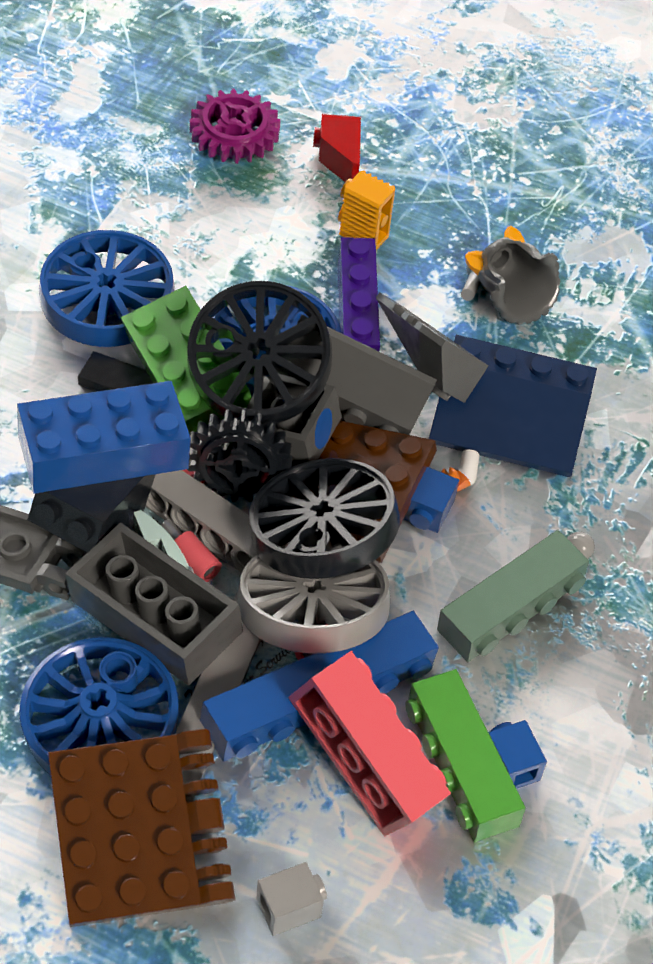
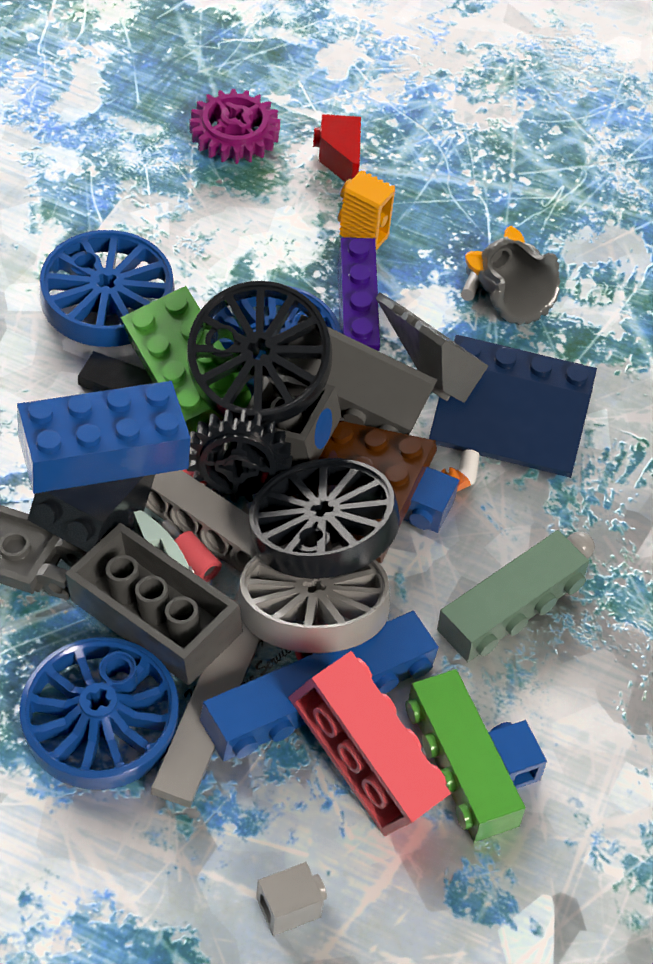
(131, 830): reddish brown hinge -> none

